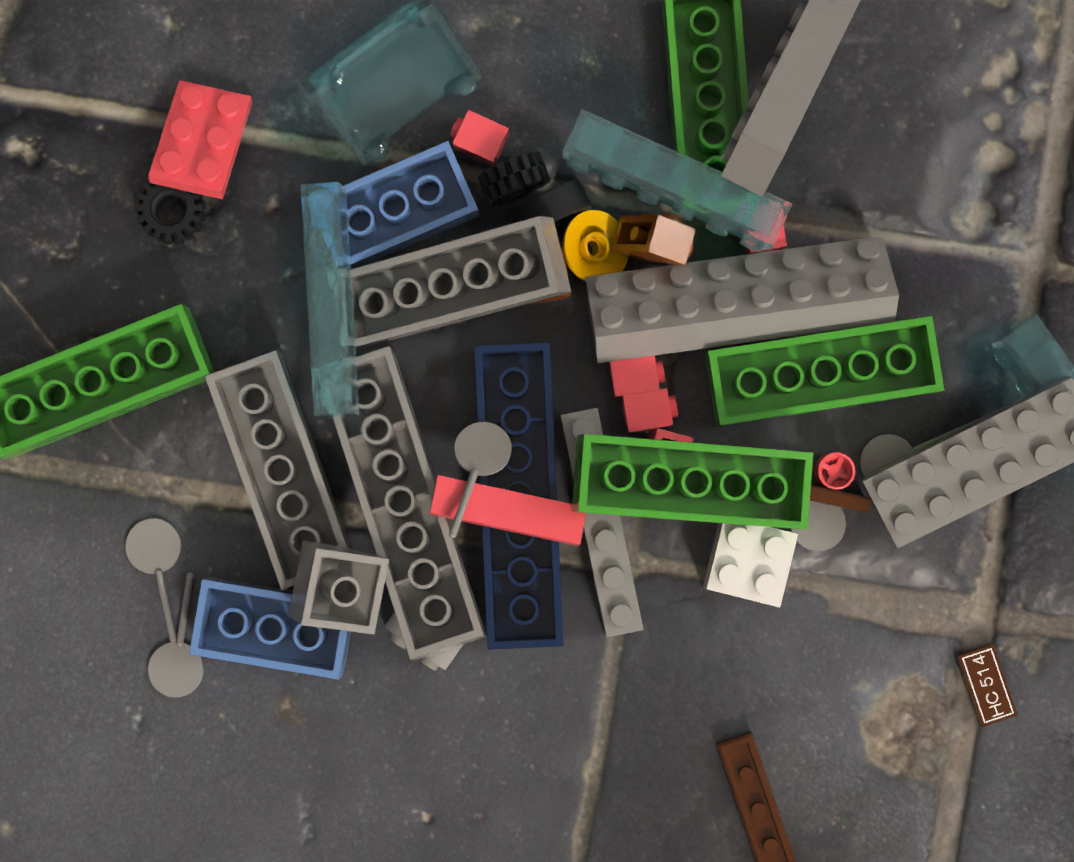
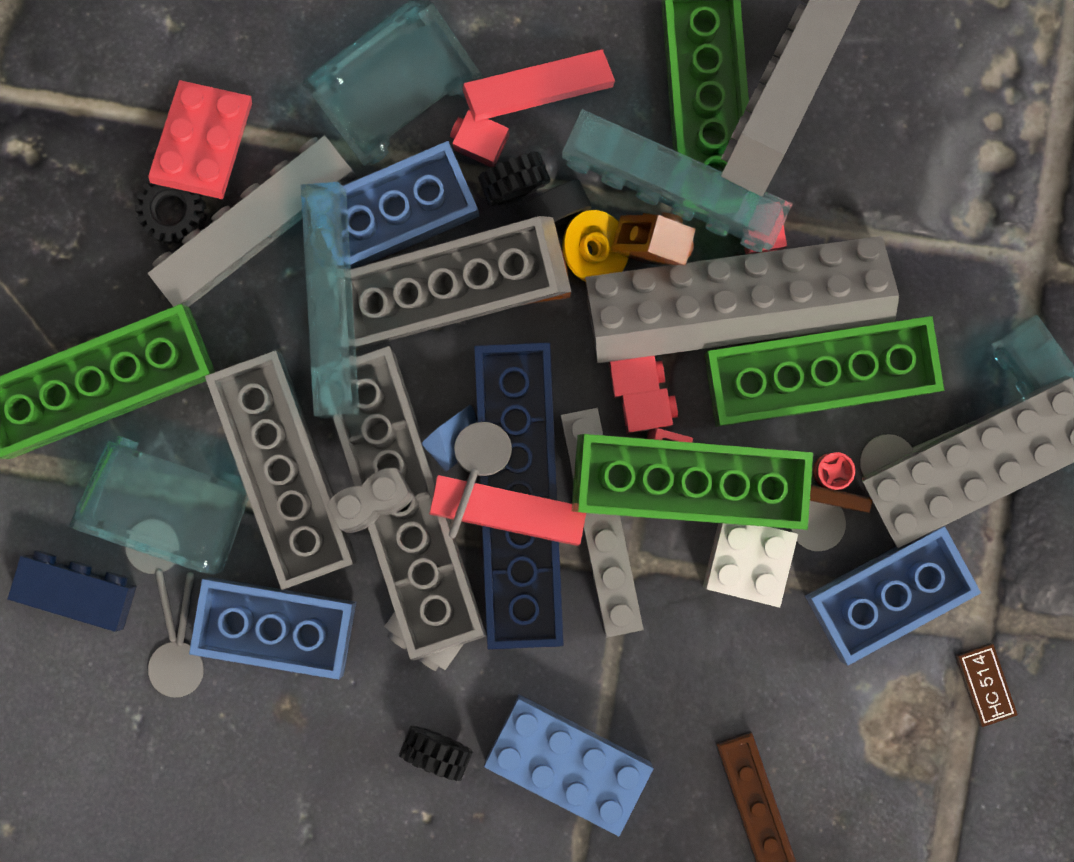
(72, 591): none -> dark blue brick
(161, 507): none -> clear light blue windscreen
(247, 226): none -> light grey brick
(338, 588): light grey slope -> none
(361, 505): none -> light grey brick
(435, 753): none -> black tyre
(442, 440): none -> medium blue slope
(538, 85): none -> coral tile
(569, 765): none -> medium blue brick
(892, 595): none -> medium blue brick

